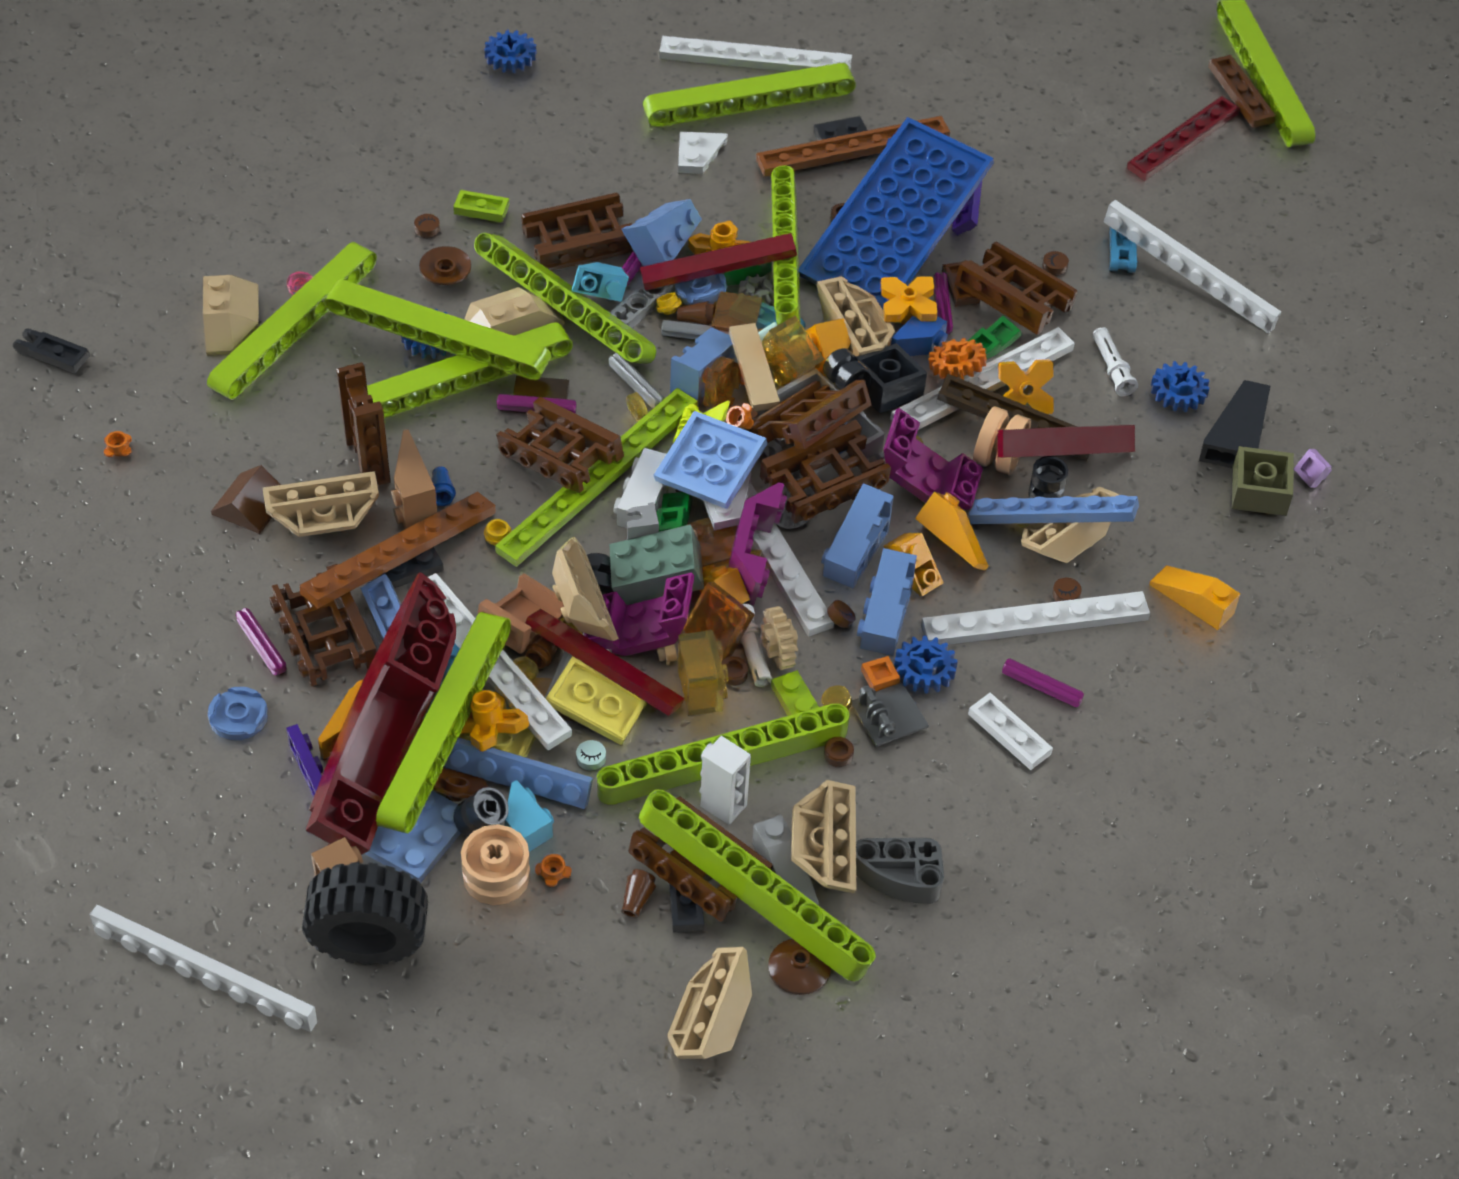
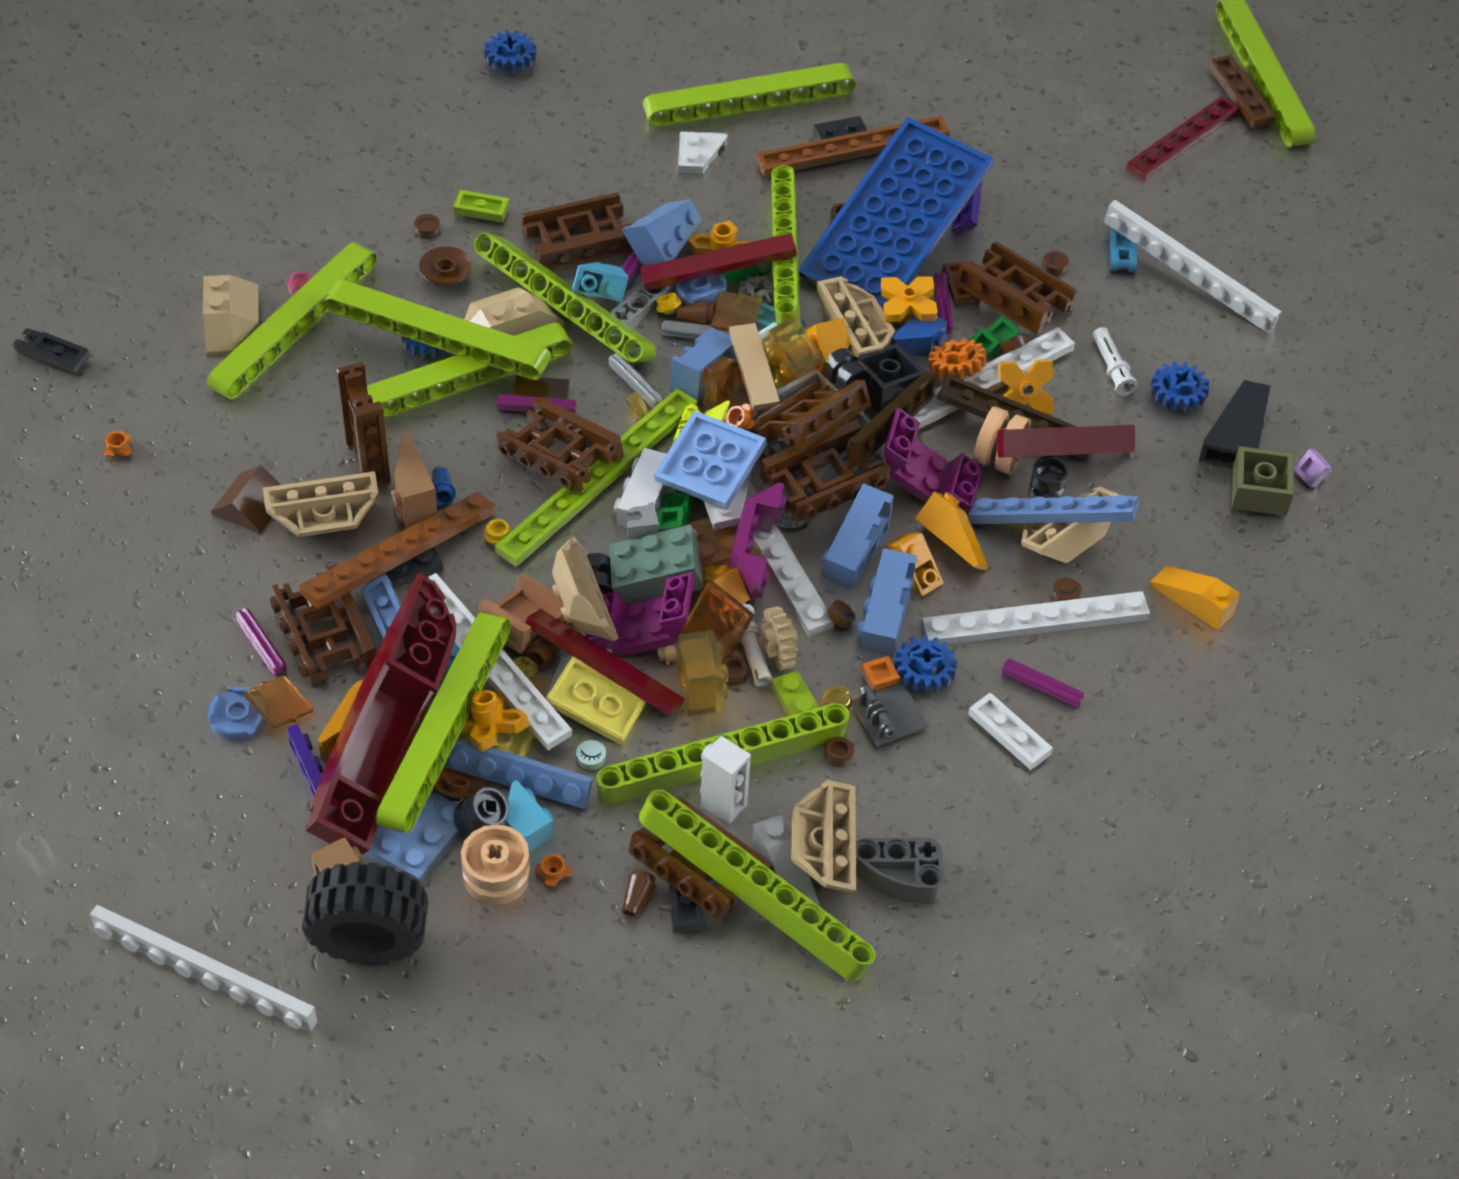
(278, 702): none -> clear orange piece
(712, 1006): tan wedge -> none
(746, 55): white plate -> none
(795, 976): reddish brown dish -> none
(875, 433): none -> dark brown plate
(1014, 343): none -> reddish brown tile

